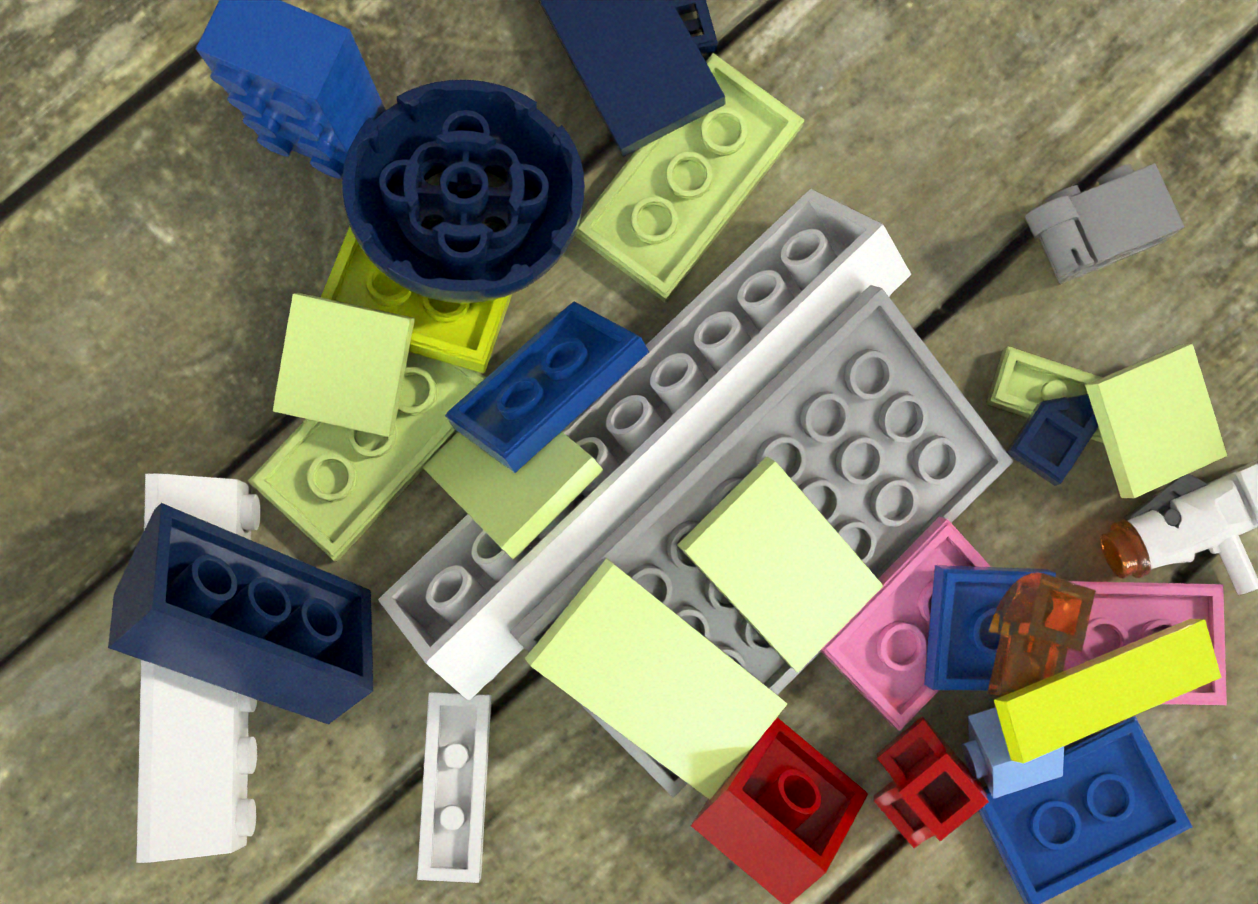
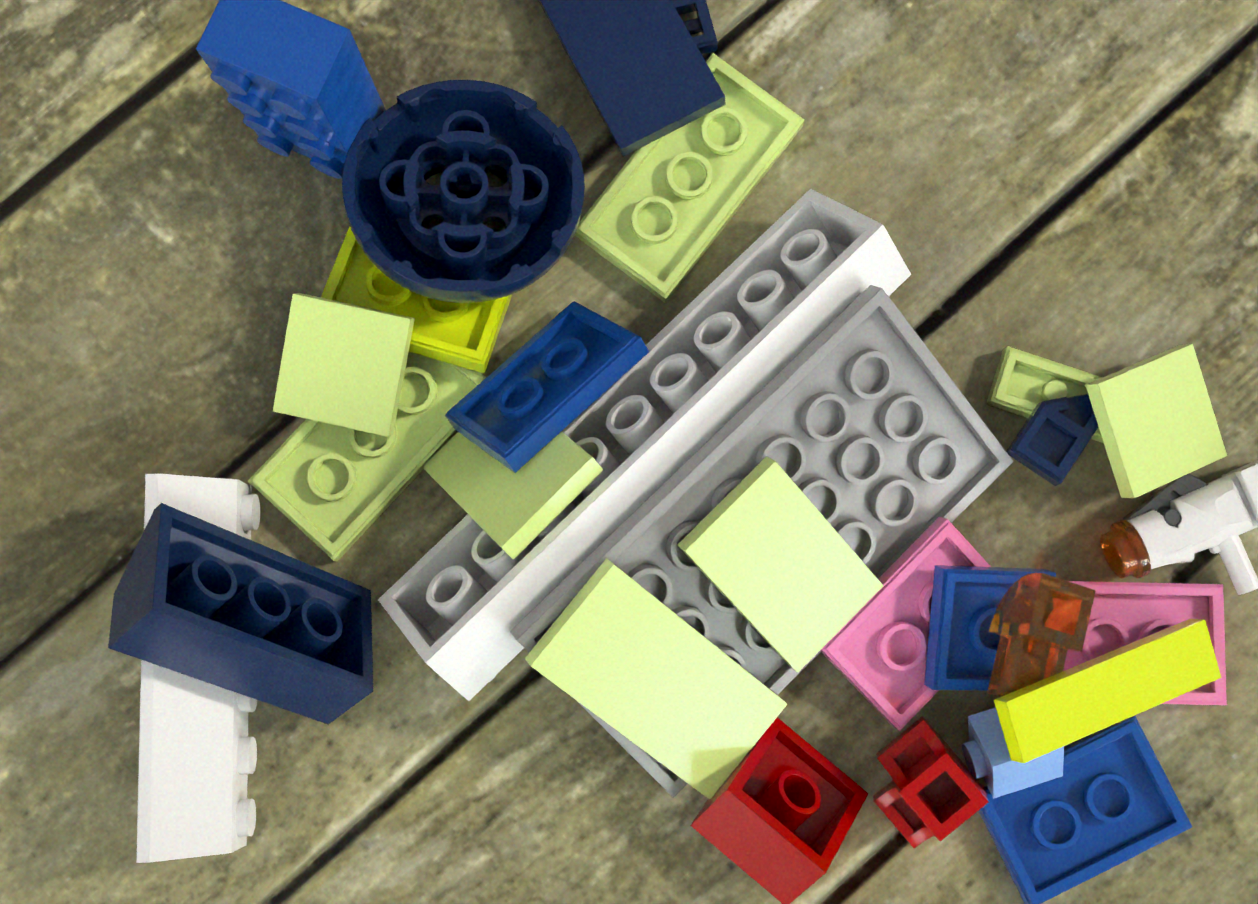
(454, 788): white plate -> none
(1105, 223): light grey hinge -> none

